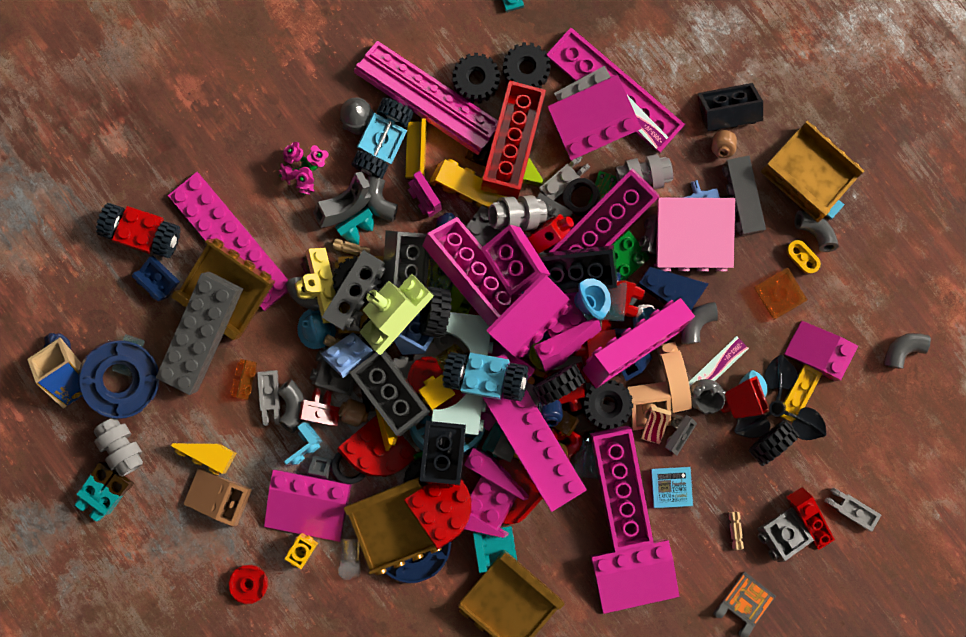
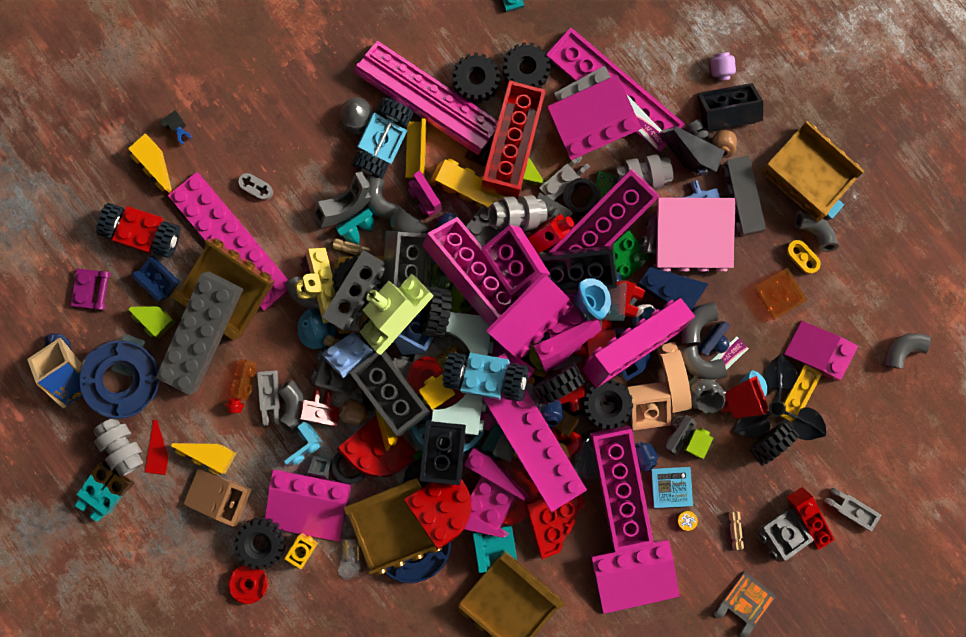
(85, 287): none -> magenta plate
(152, 158): none -> yellow slope
(154, 319): none -> lime slope
(157, 454): none -> red sticker
(176, 124): none -> pearl dark grey piece
(234, 406): none -> red plate
(250, 553): none -> black tyre
(257, 183): none -> light grey beam
(303, 174): dark pink plant -> none
(405, 222): none -> dark grey cylinder
(552, 527): none -> red plate
(646, 456): none -> dark blue head
(656, 424): tile -> none
(687, 520): none -> yellow tile
(692, 151): none -> black slope
(696, 129): none -> dark grey wheel
(698, 443): none -> lime brick
(700, 368): none -> dark grey cylinder
(715, 340): none -> dark blue tile
(723, 66): none -> lavender head

